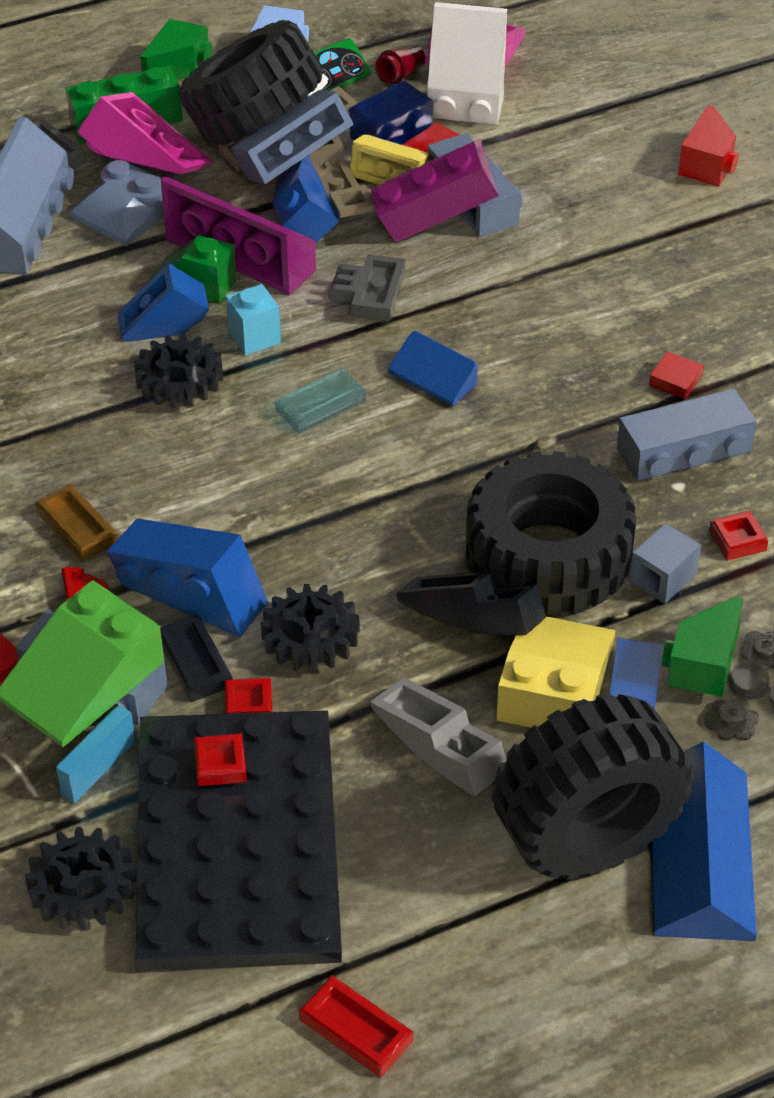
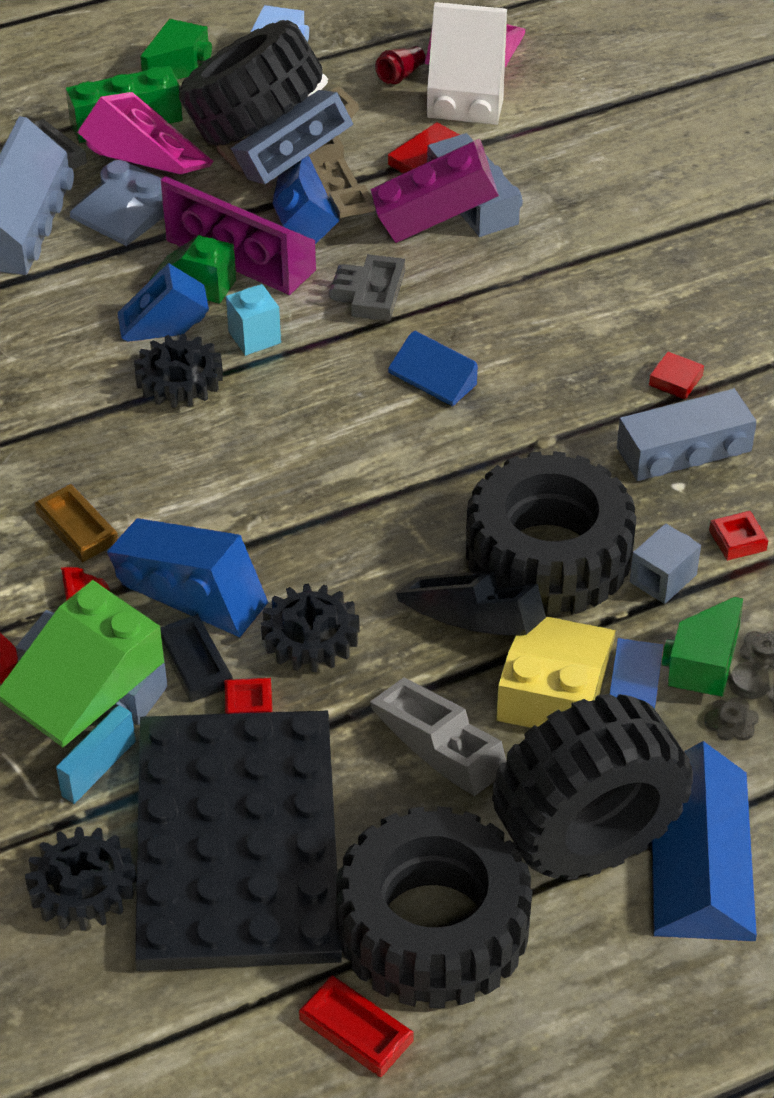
(220, 759): red tile -> none
(320, 400): clear light blue tile -> none
(342, 64): slope -> none
(382, 160): light yellow slope -> none
(392, 114): clear blue brick -> none
(433, 961): none -> black tyre
(709, 149): slope -> none

